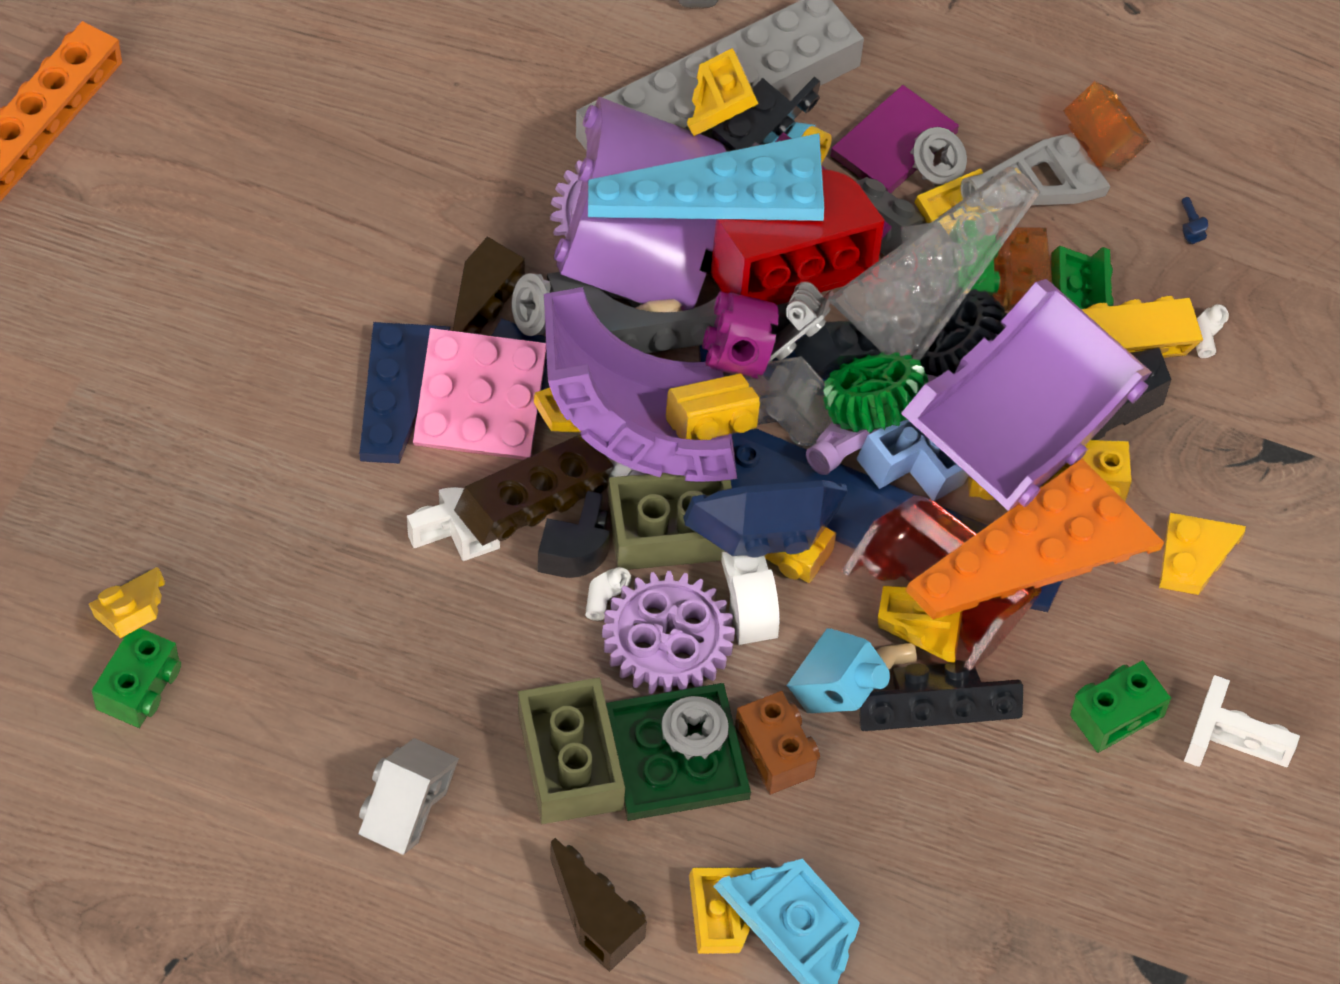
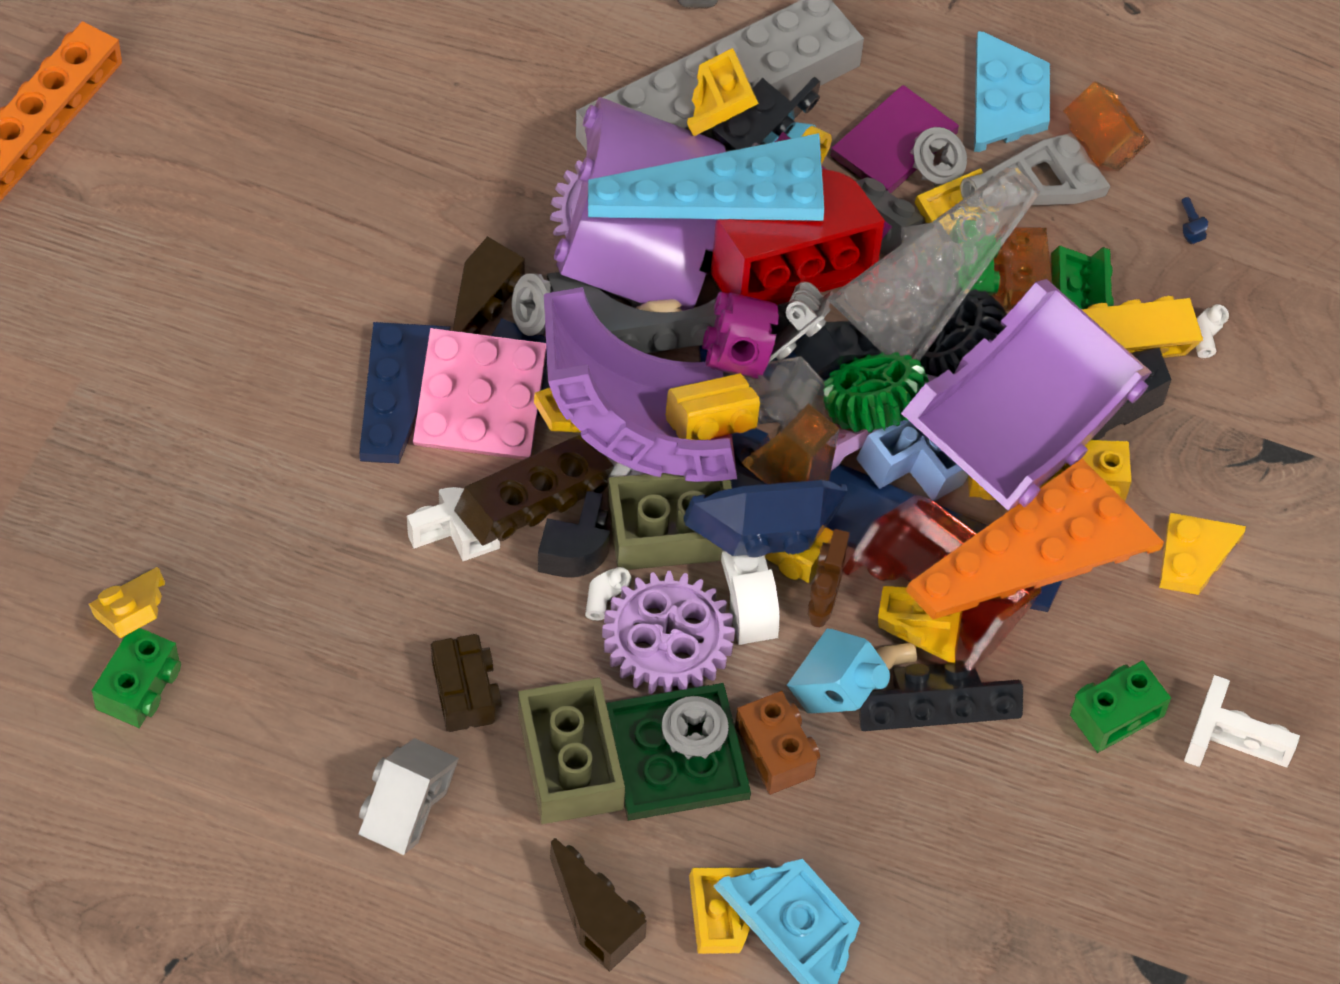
(464, 683): none -> dark brown brick
(796, 449): none -> clear orange slope
(828, 578): none -> reddish brown plate
(1009, 92): none -> medium azure wing

